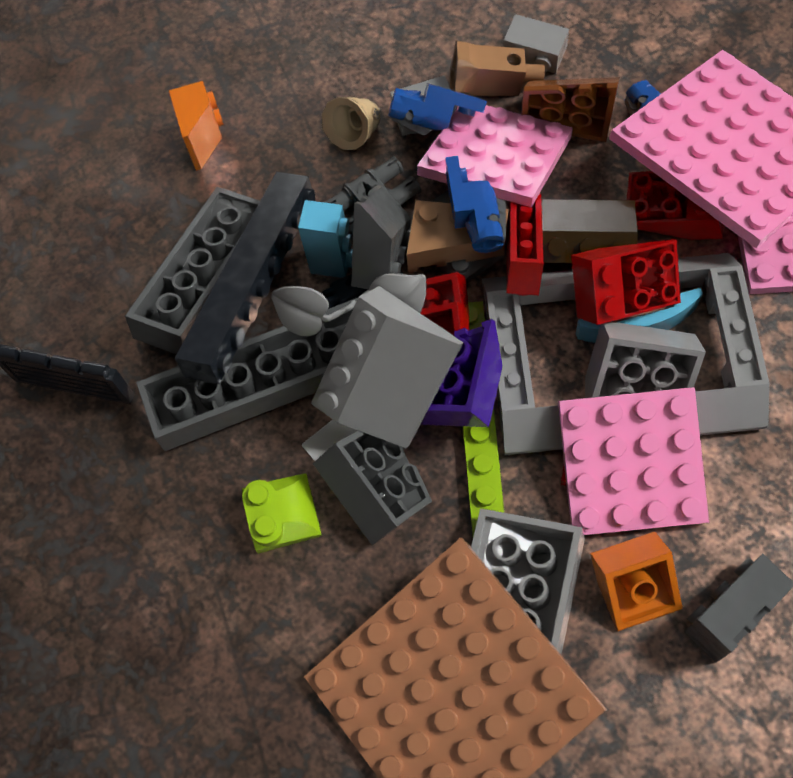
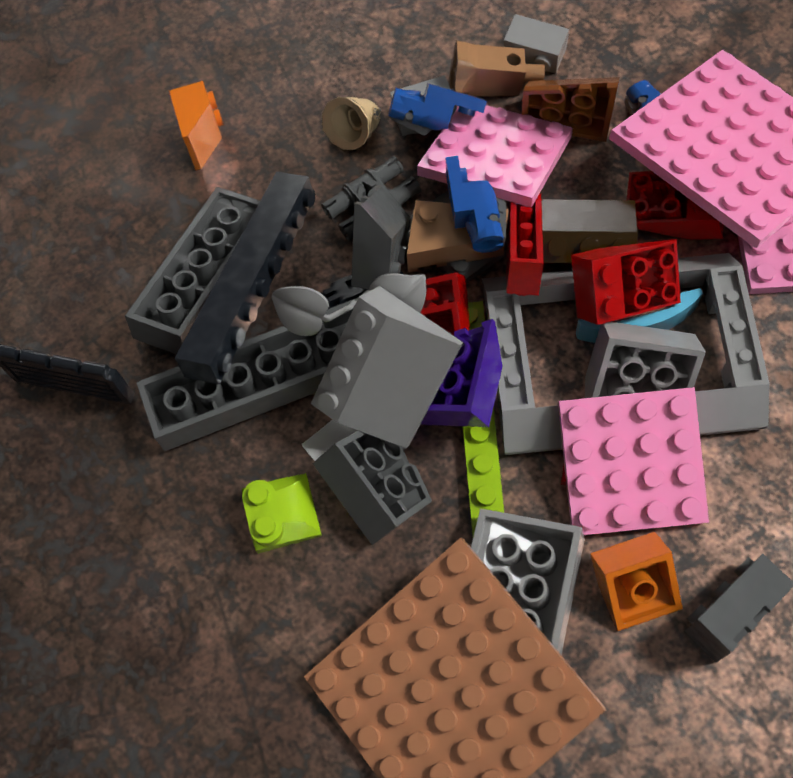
(326, 238): medium azure brick -> none

